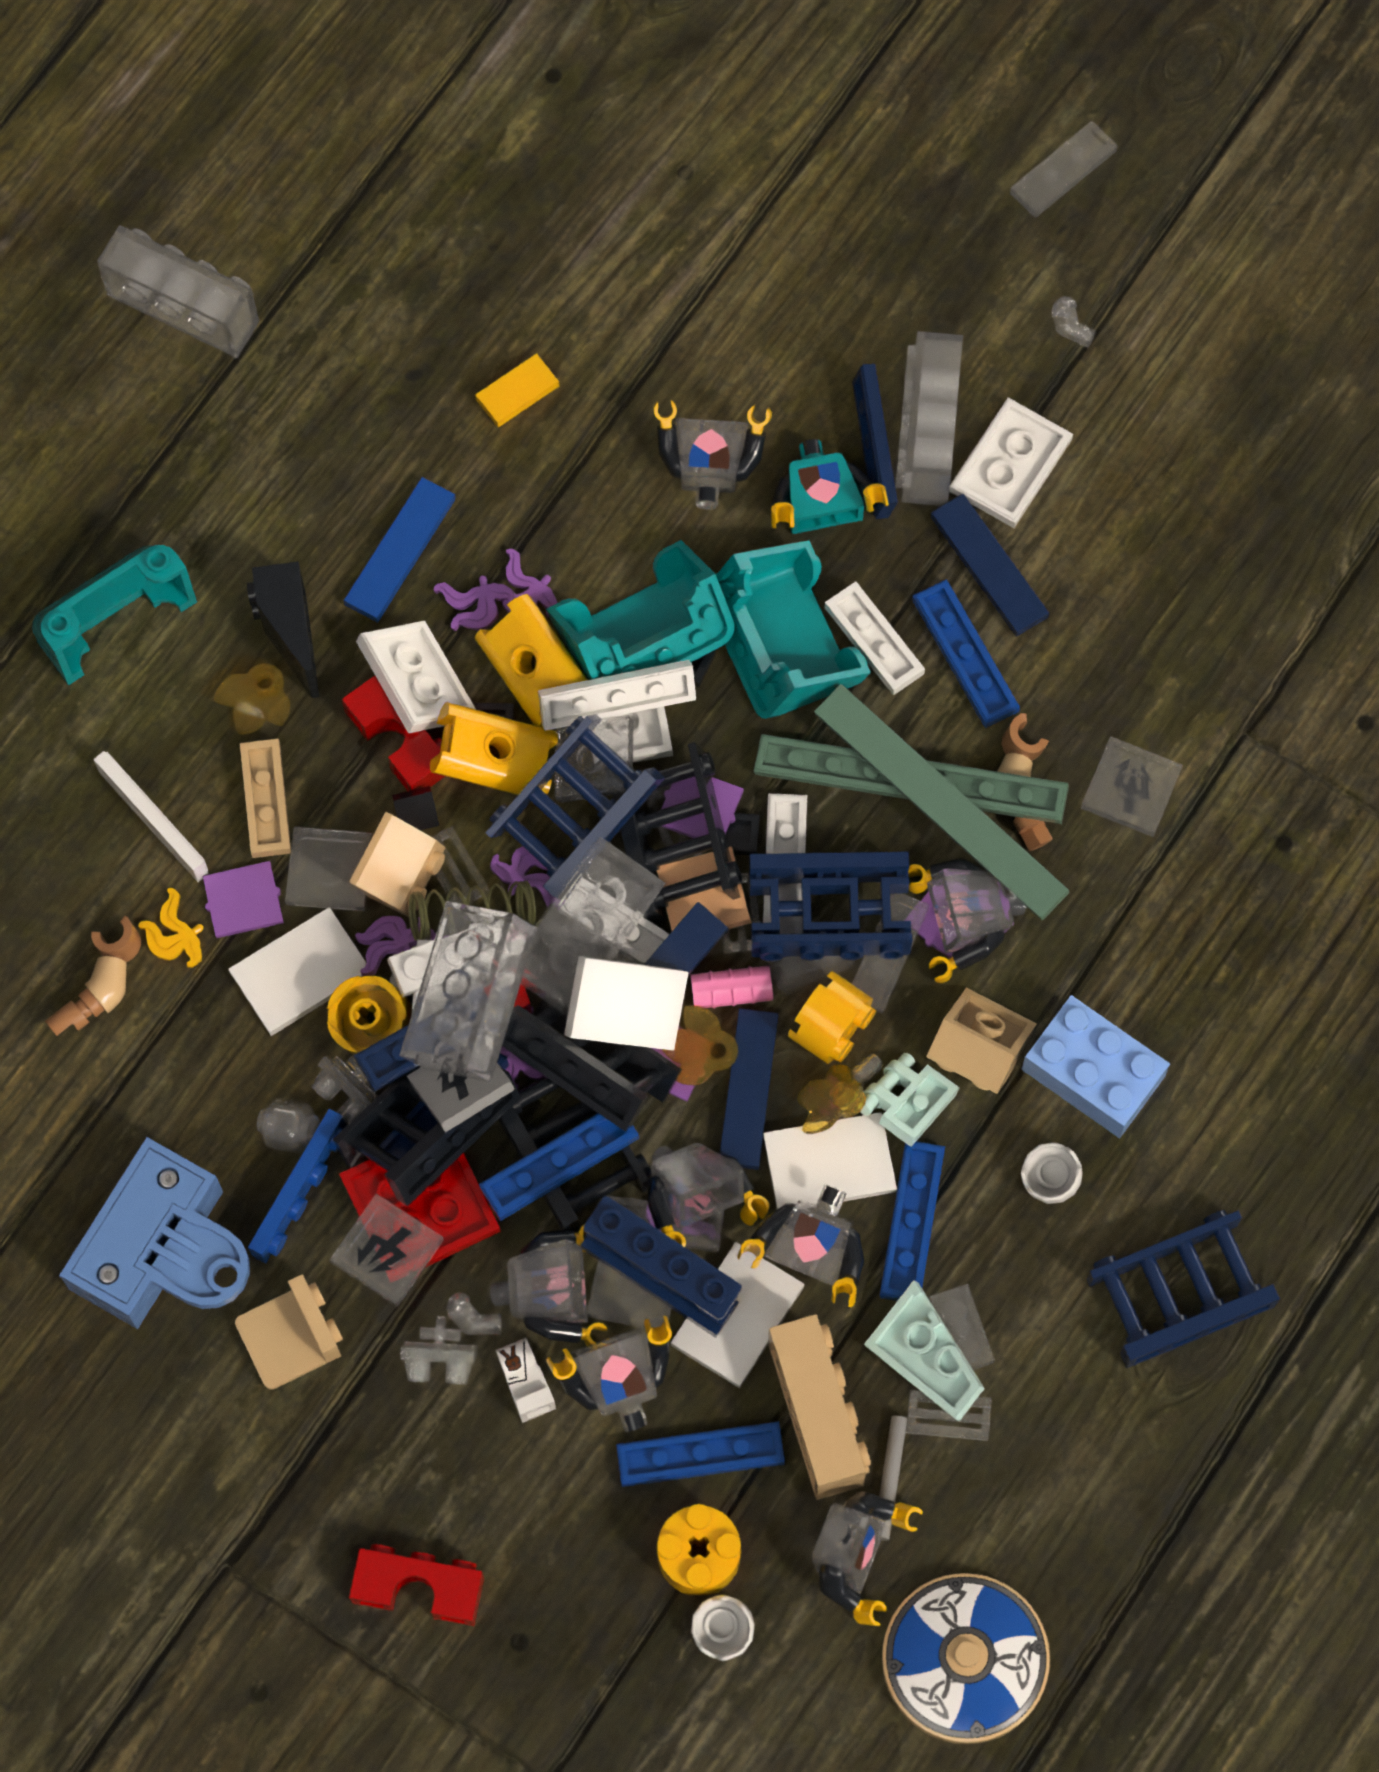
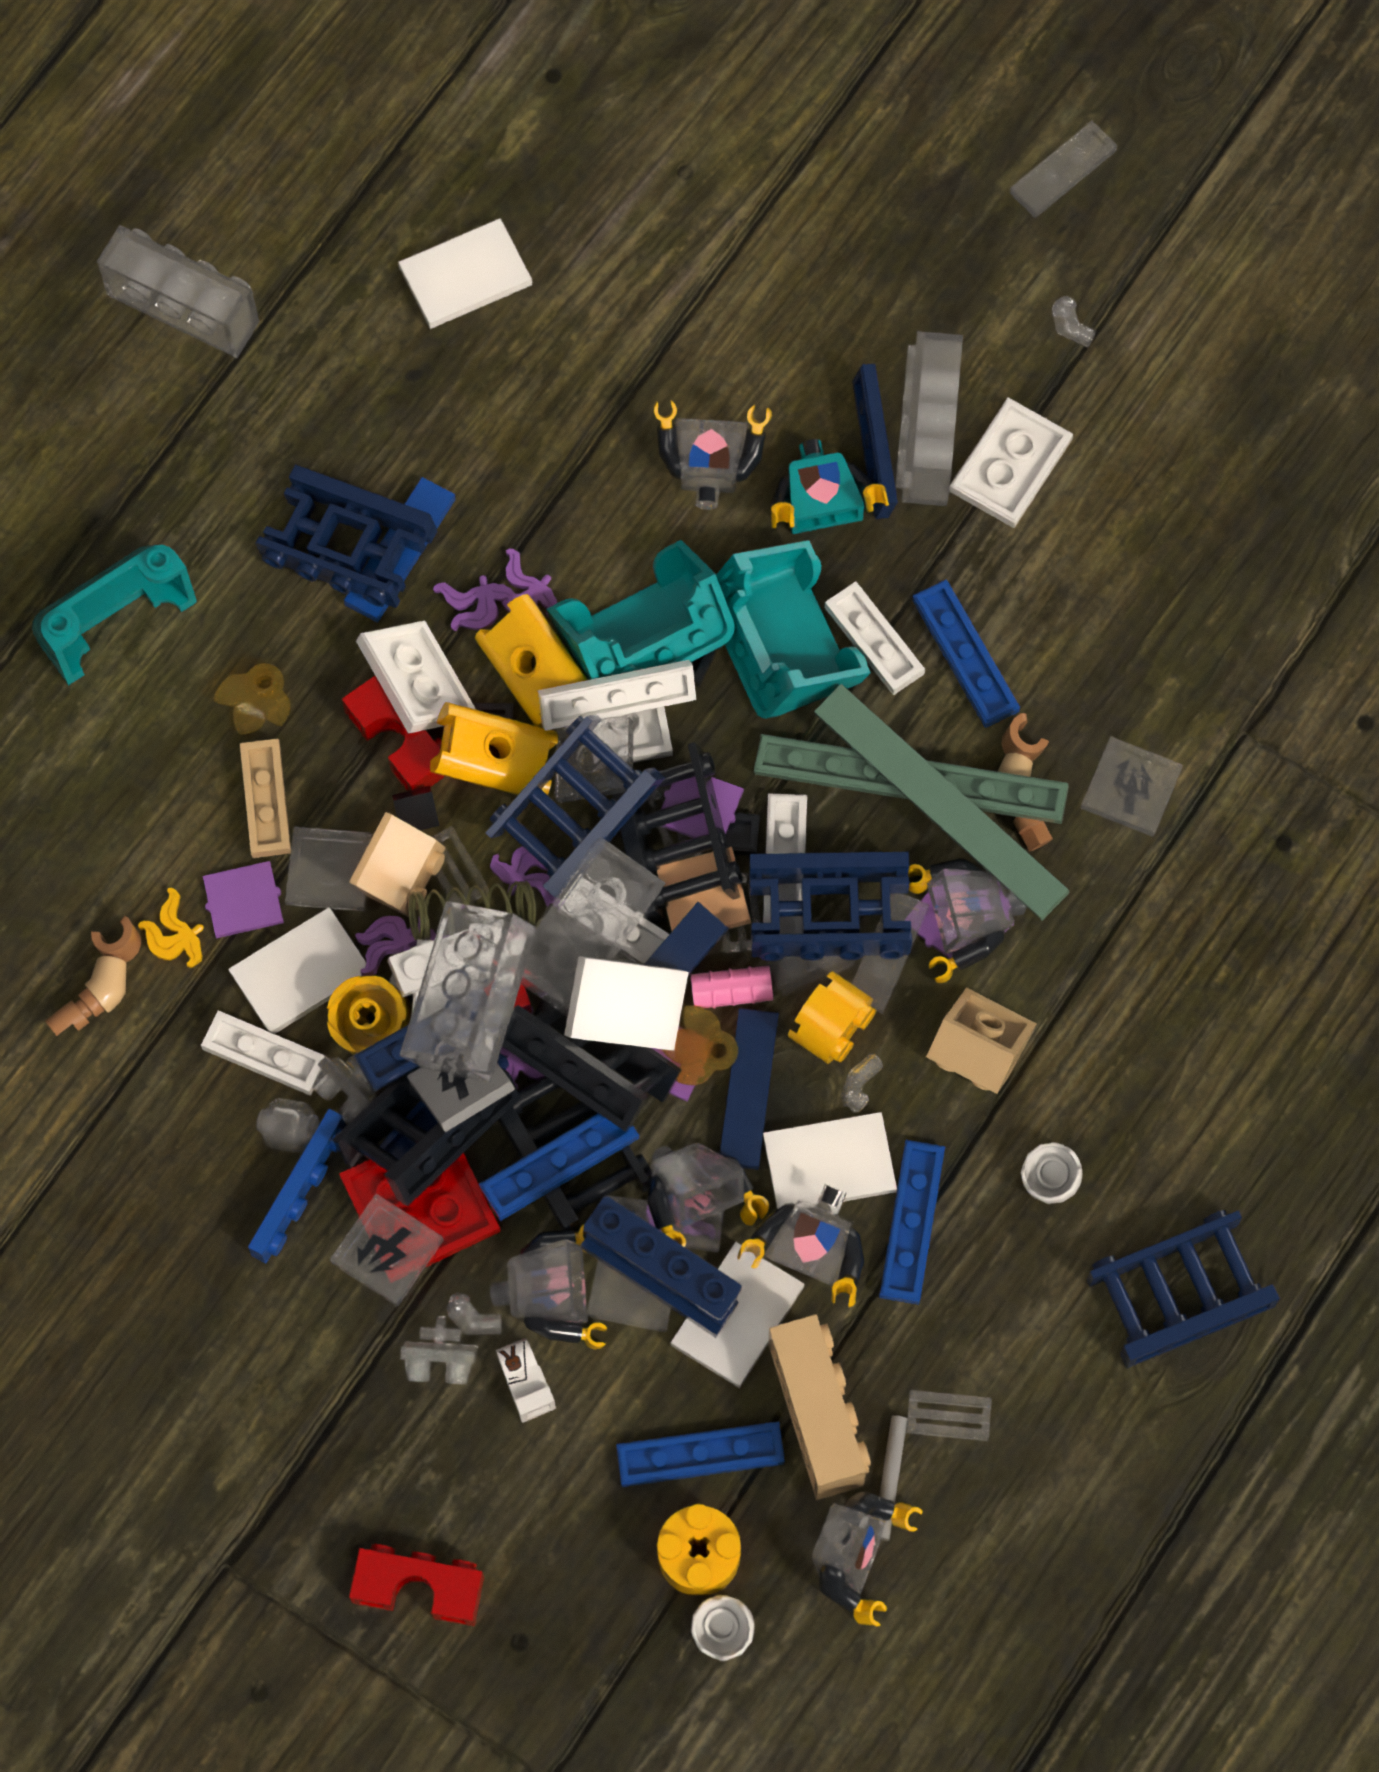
(151, 816): white tile -> none
(157, 1239): medium blue brick -> none
(263, 1052): none -> white plate
(281, 604): black slope -> none
(289, 1334): tan bracket -> none
(355, 509): none -> dark blue fence
(465, 273): none -> white tile
(517, 390): yellow tile -> none
(617, 1372): torso -> none
(831, 1098): clear yellow plate -> none
(917, 1105): light aqua plate -> none
(925, 1353): light aqua wing -> none
(964, 1324): clear plate -> none
(965, 1658): dish -> none
(989, 565): dark blue tile -> none
(1095, 1066): light blue brick -> none

